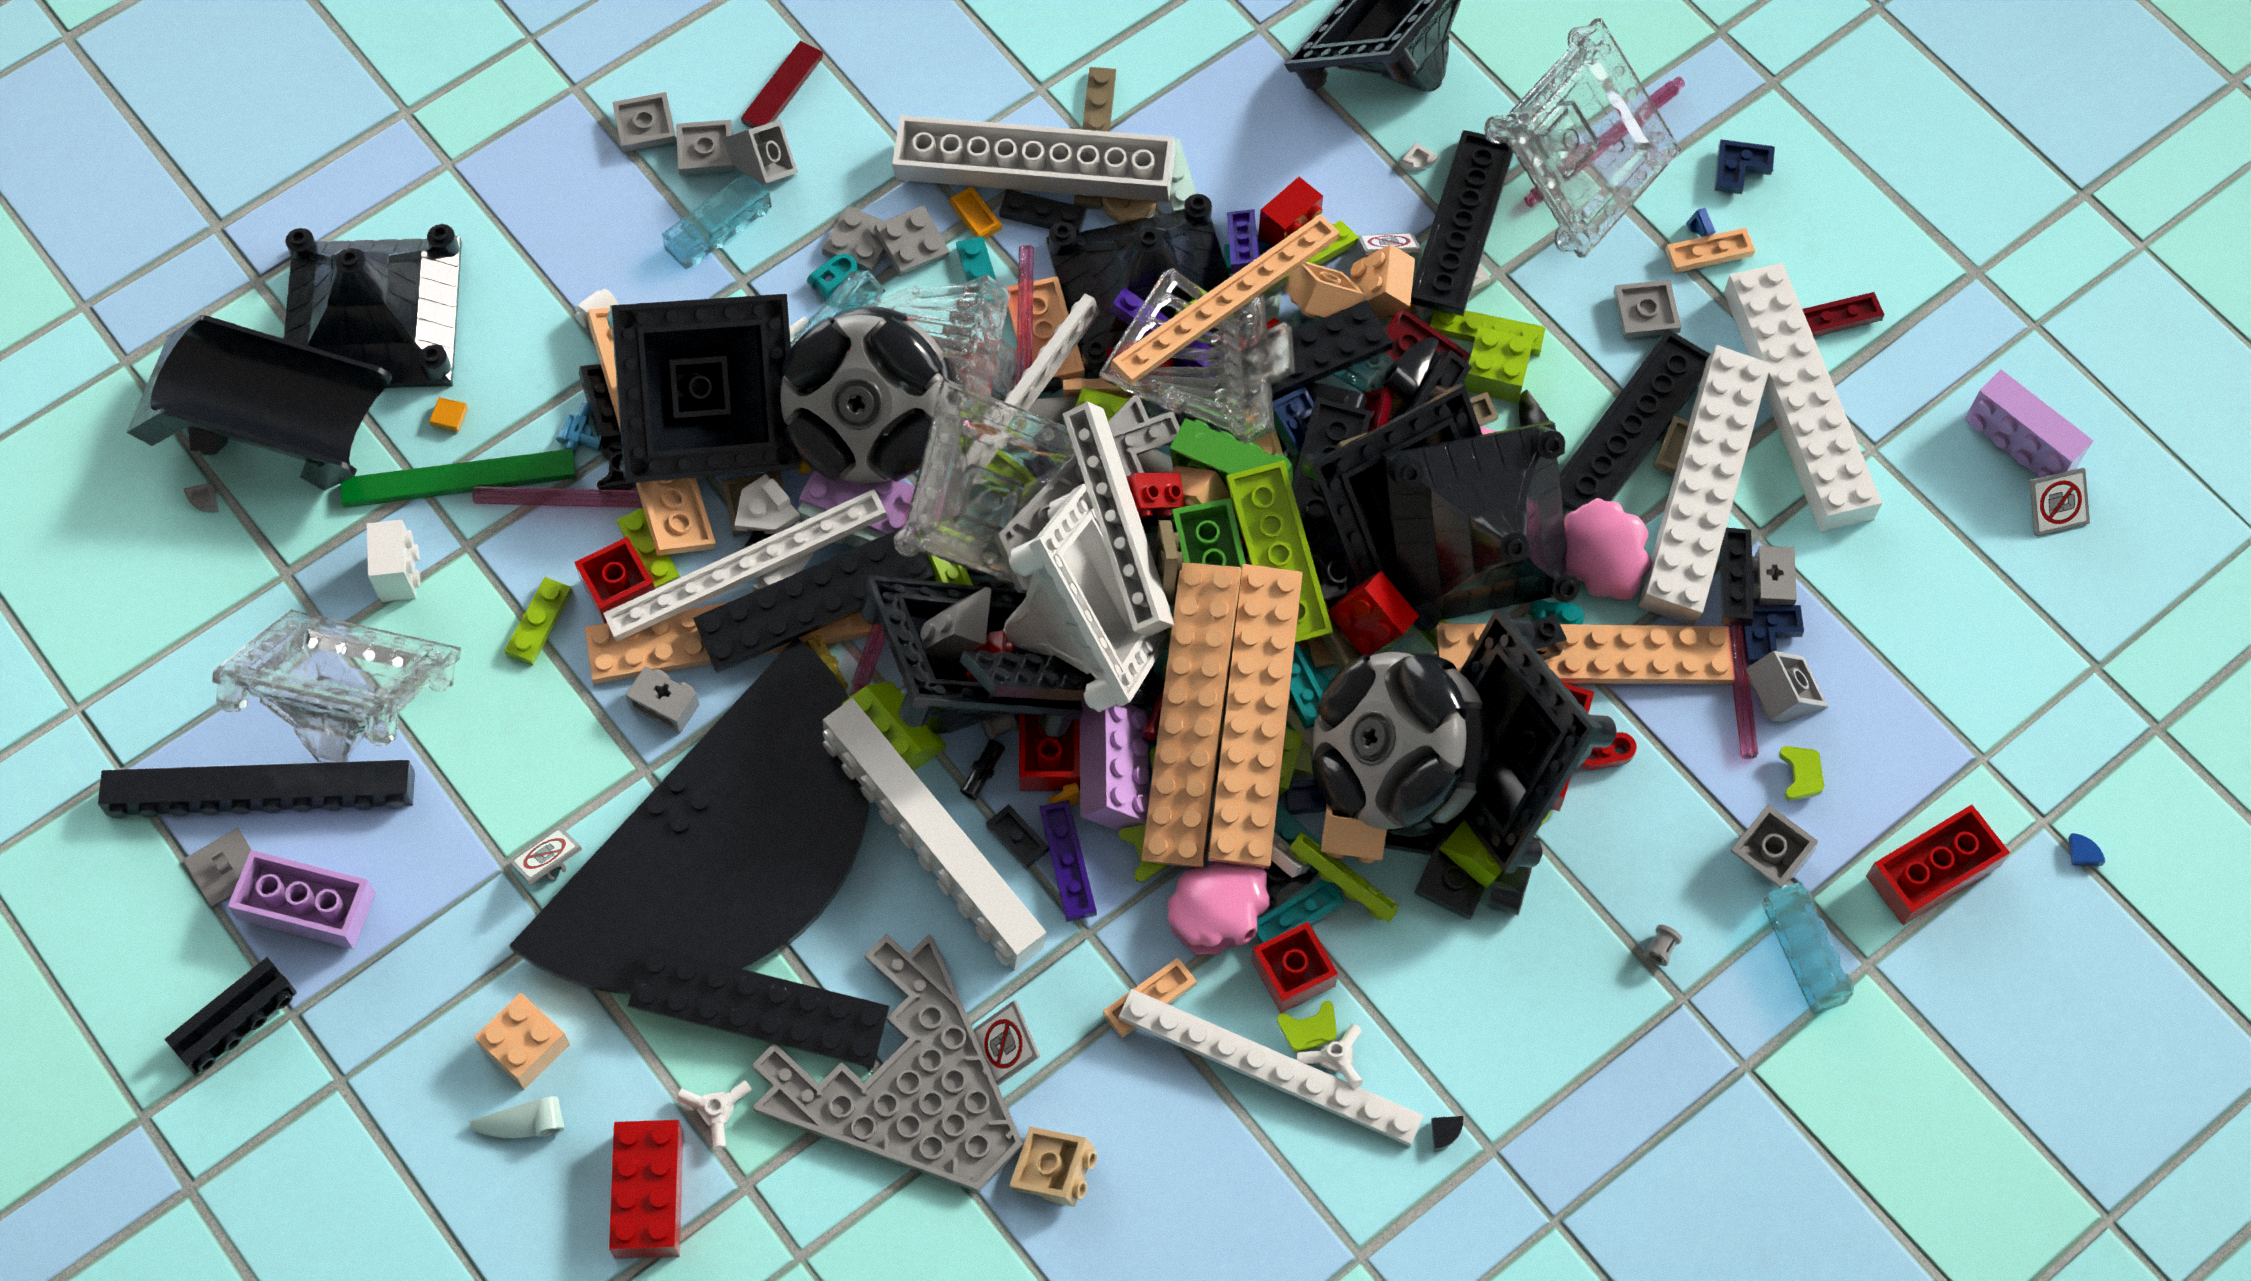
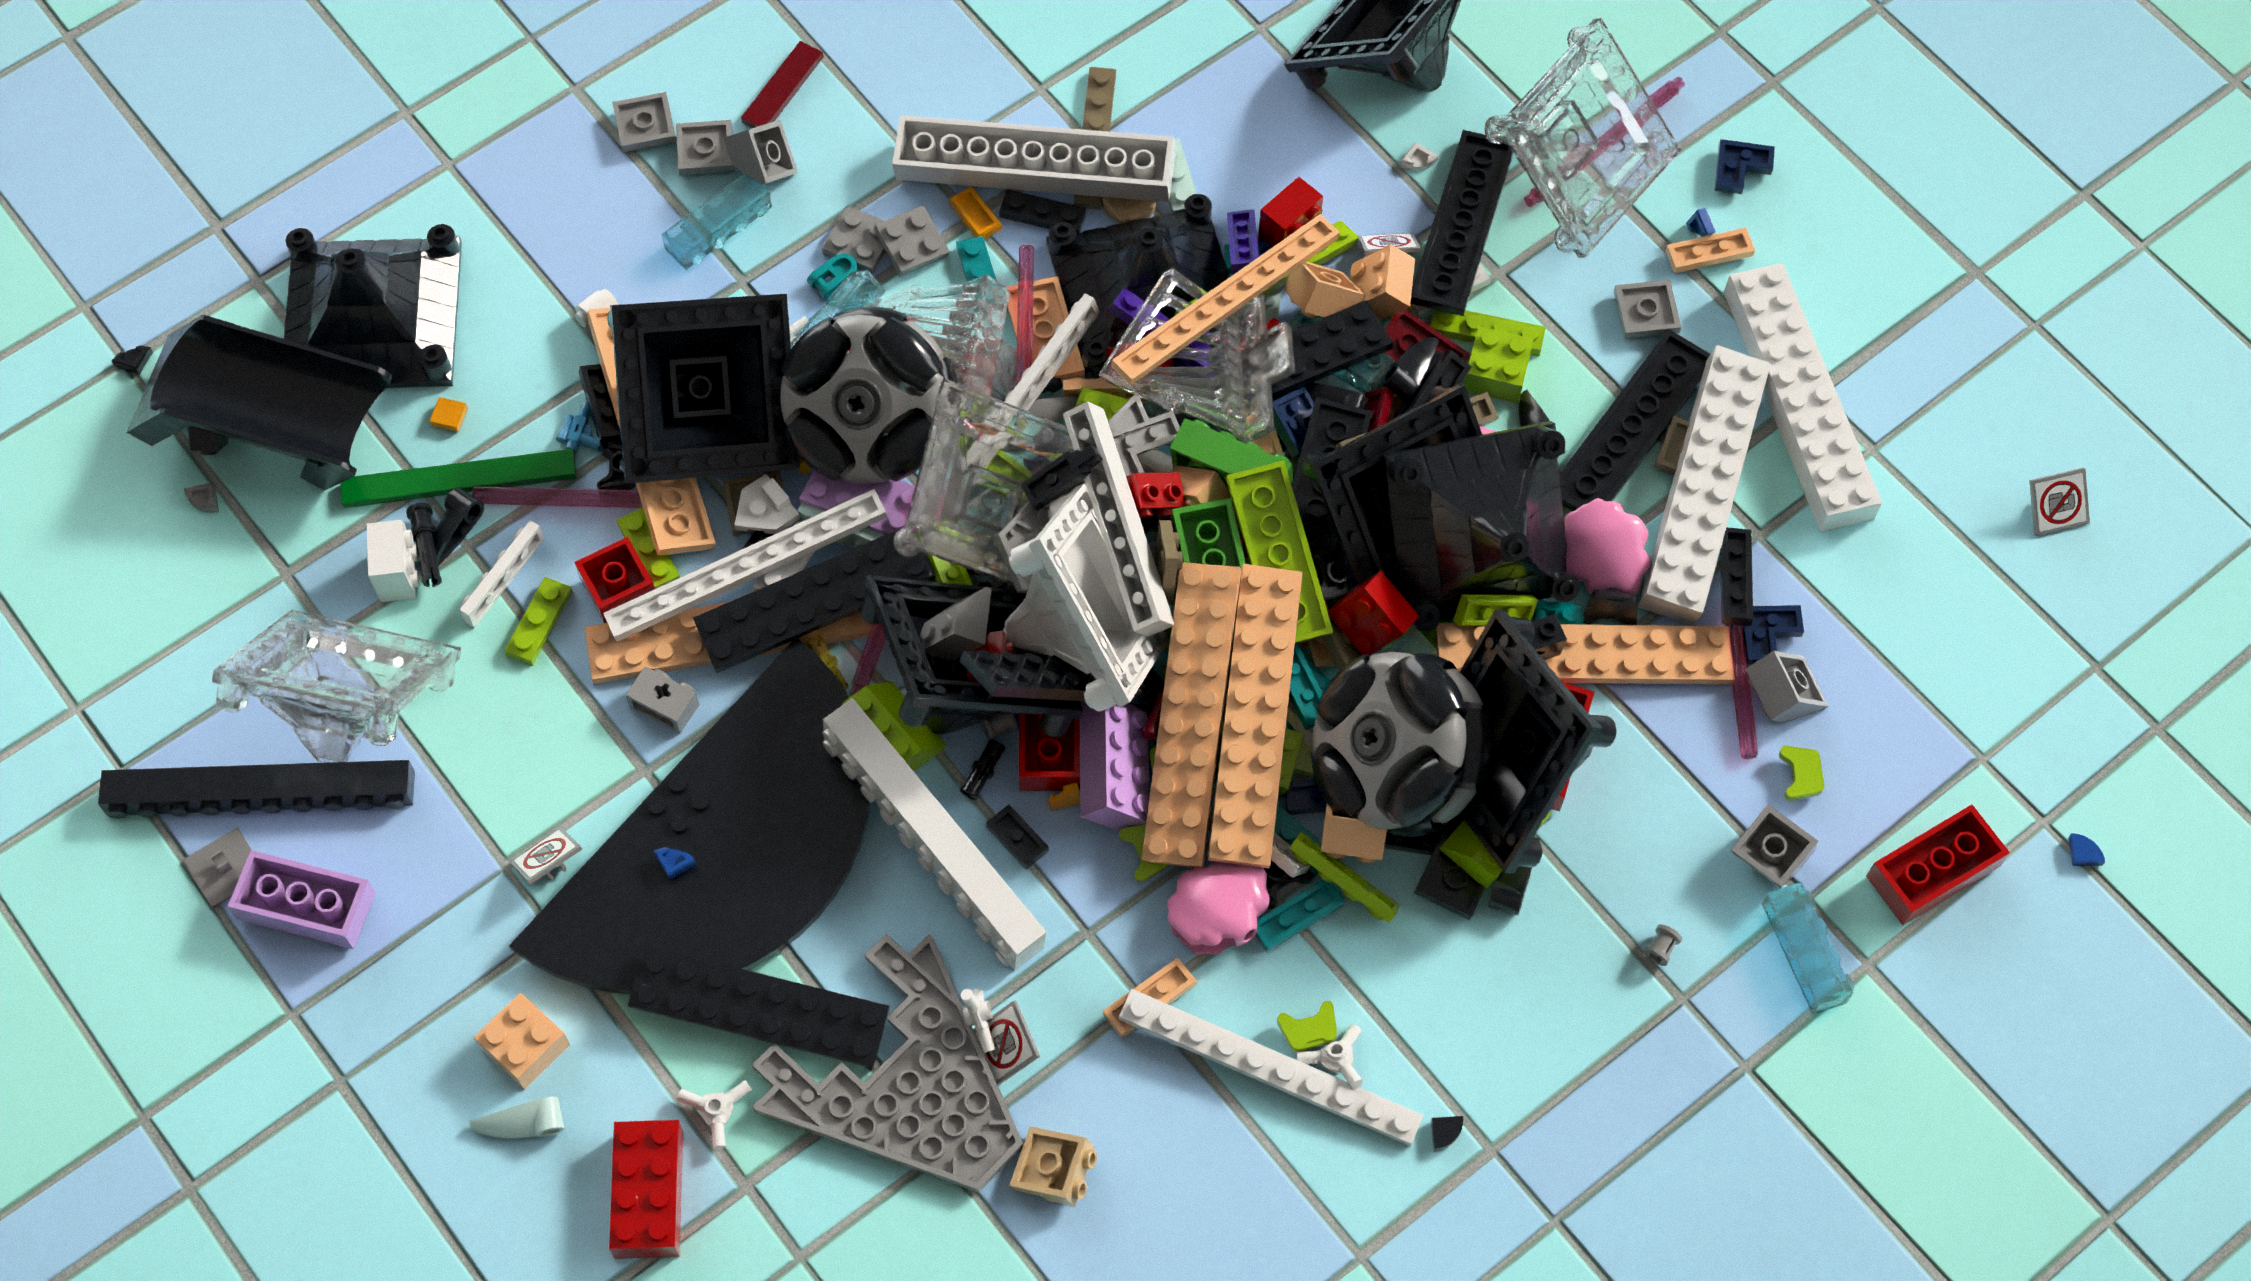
(133, 360): none -> black tile
(231, 1016): black brick -> none
(424, 535): none -> black pin
(460, 517): none -> black piece
(503, 572): none -> white plate
(674, 861): none -> blue tile
(977, 1013): none -> white piece
(1060, 476): none -> black hinge
(1067, 861): dark purple plate -> none
(1294, 967): red brick -> none
(1478, 609): none -> lime tile
(1608, 757): red plate -> none
(1611, 605): none -> black piece
(1774, 576): light grey brick -> none
(1844, 314): dark red plate -> none
(2027, 427): lavender brick -> none

